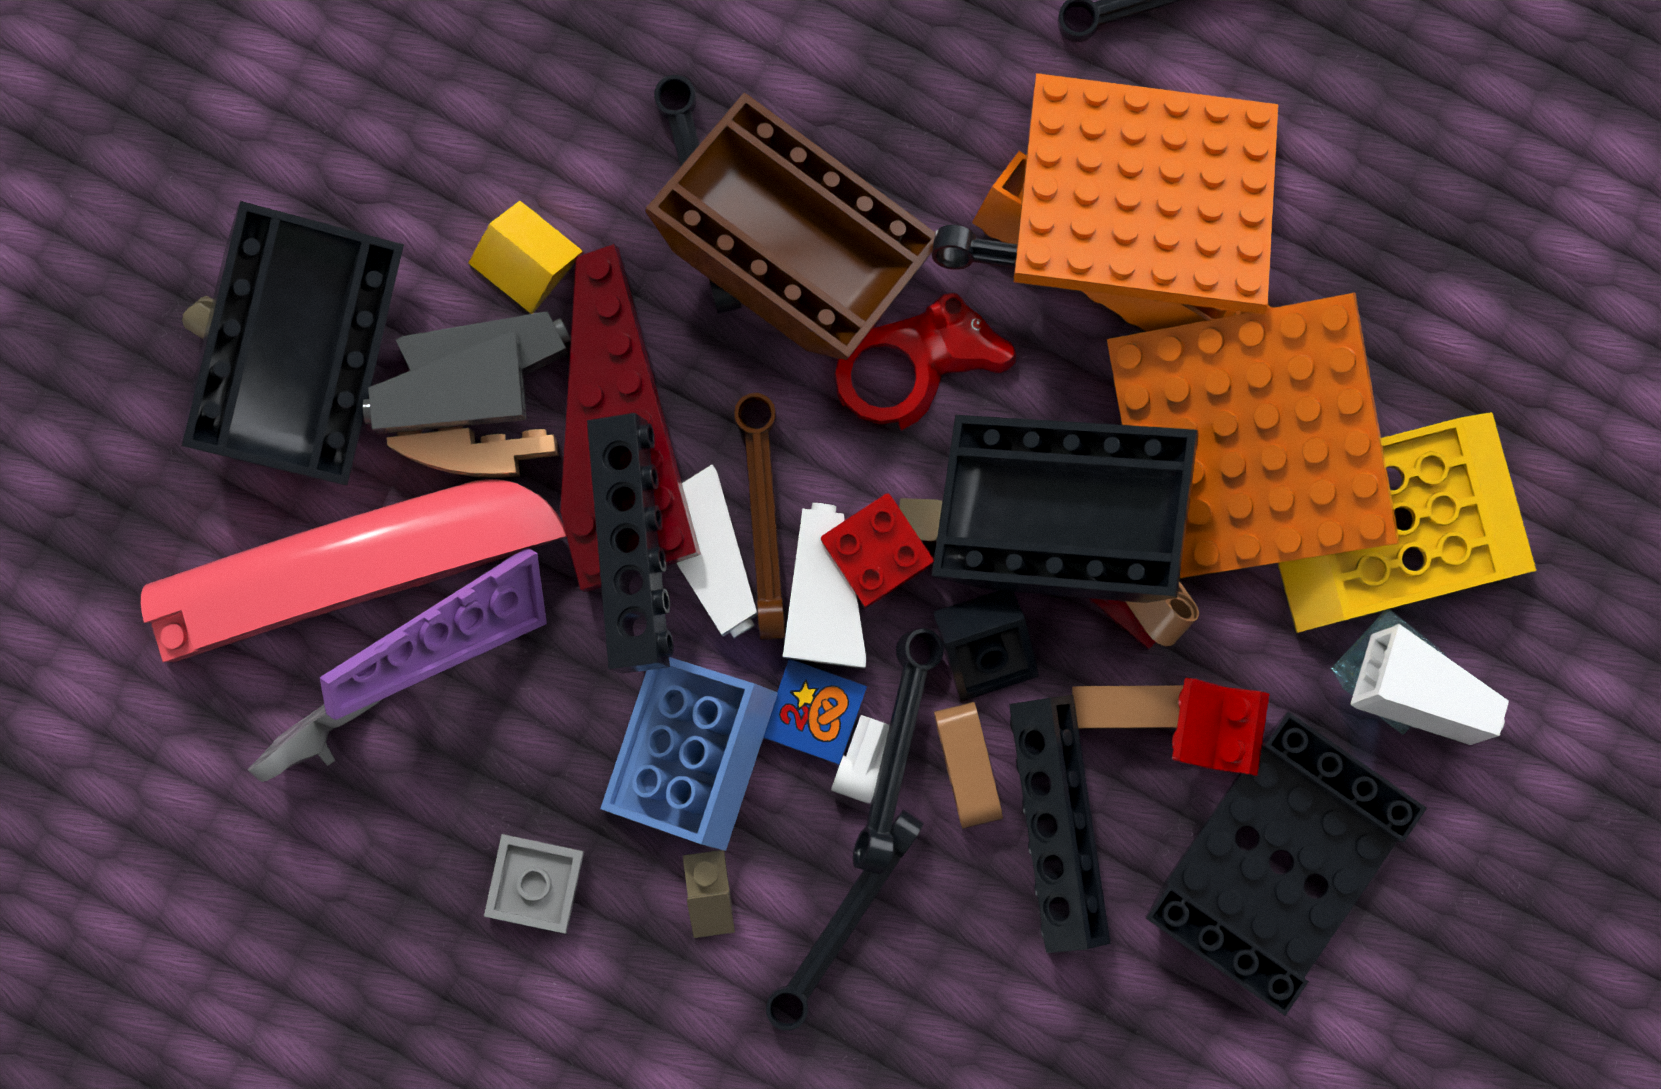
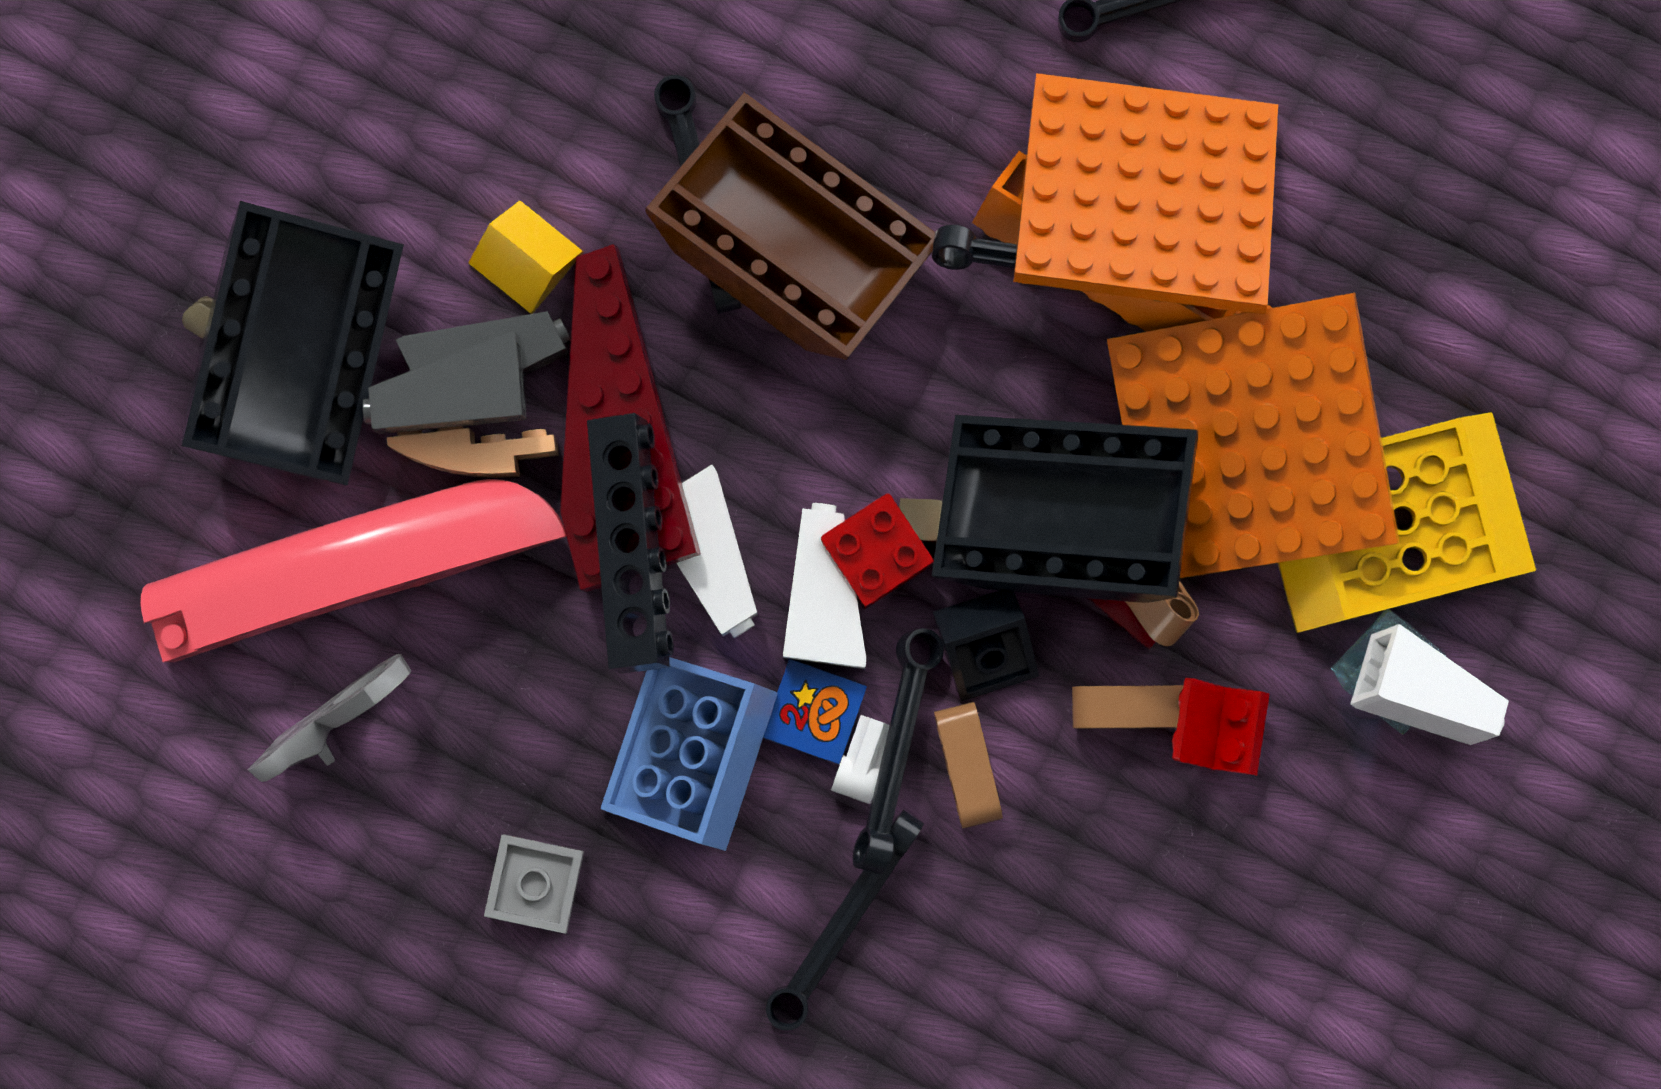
(462, 626): medium lavender wing -> none
(708, 893): dark tan slope -> none
(763, 521): reddish brown piece -> none
(937, 342): red animal -> none
(1073, 837): black brick -> none
(1330, 820): black slope -> none

